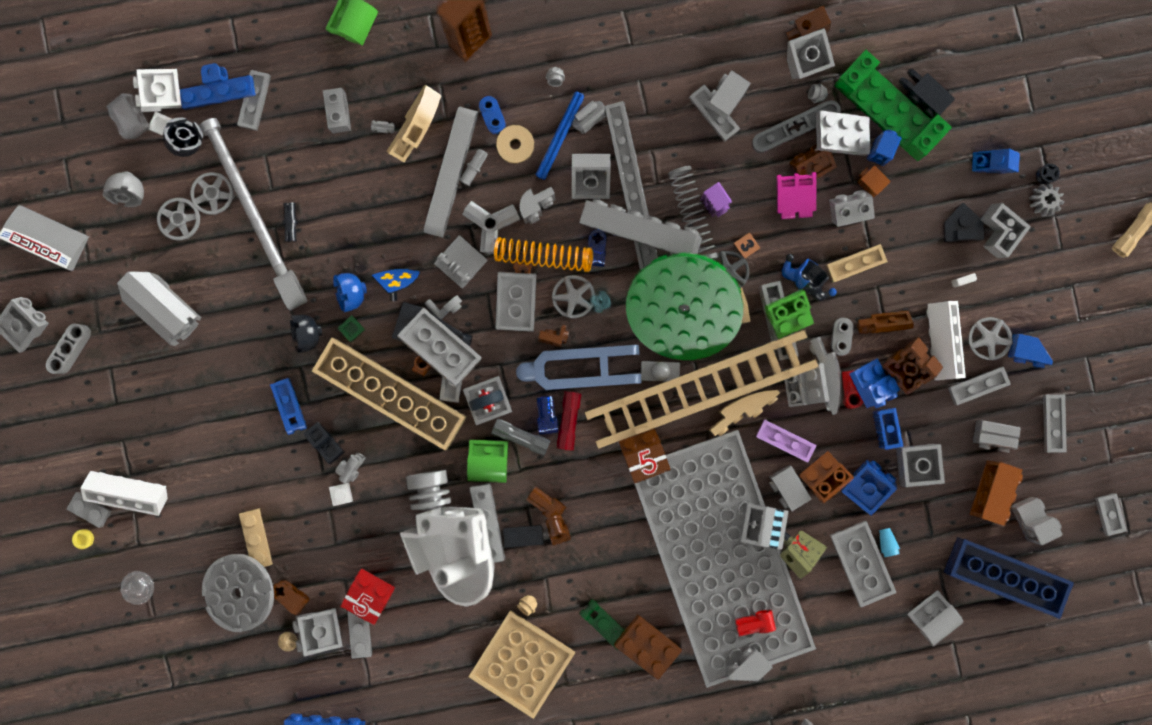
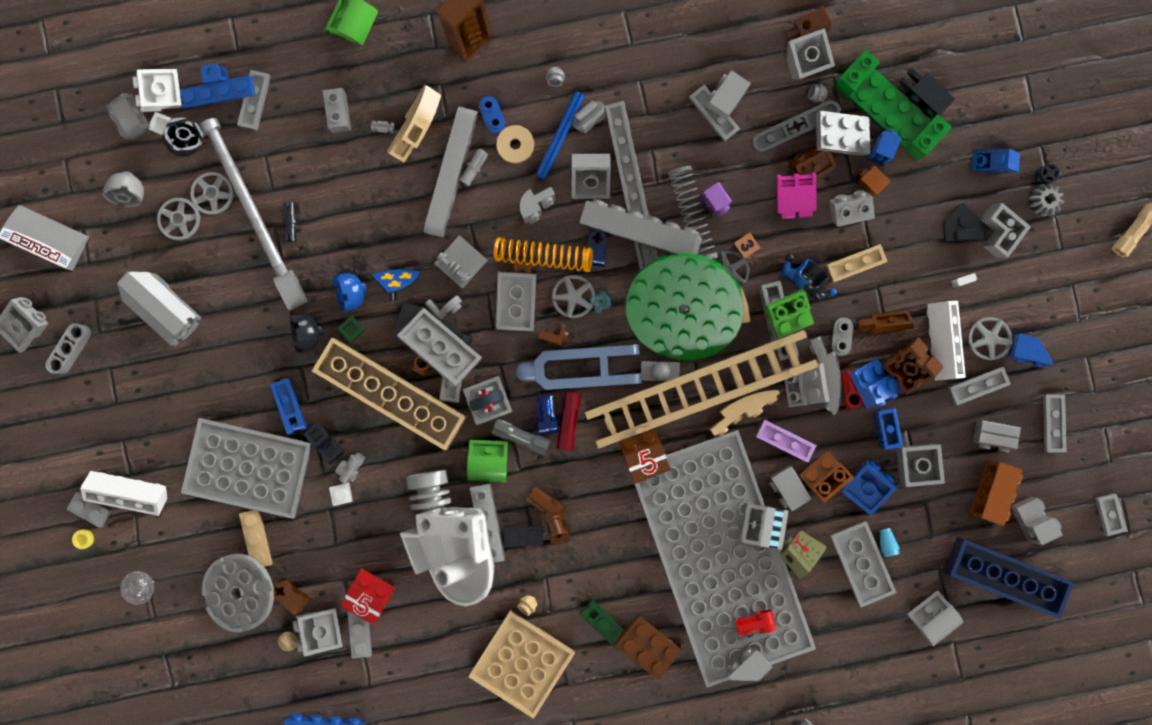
(246, 468): none -> light grey plate
(480, 217): light grey piece -> none

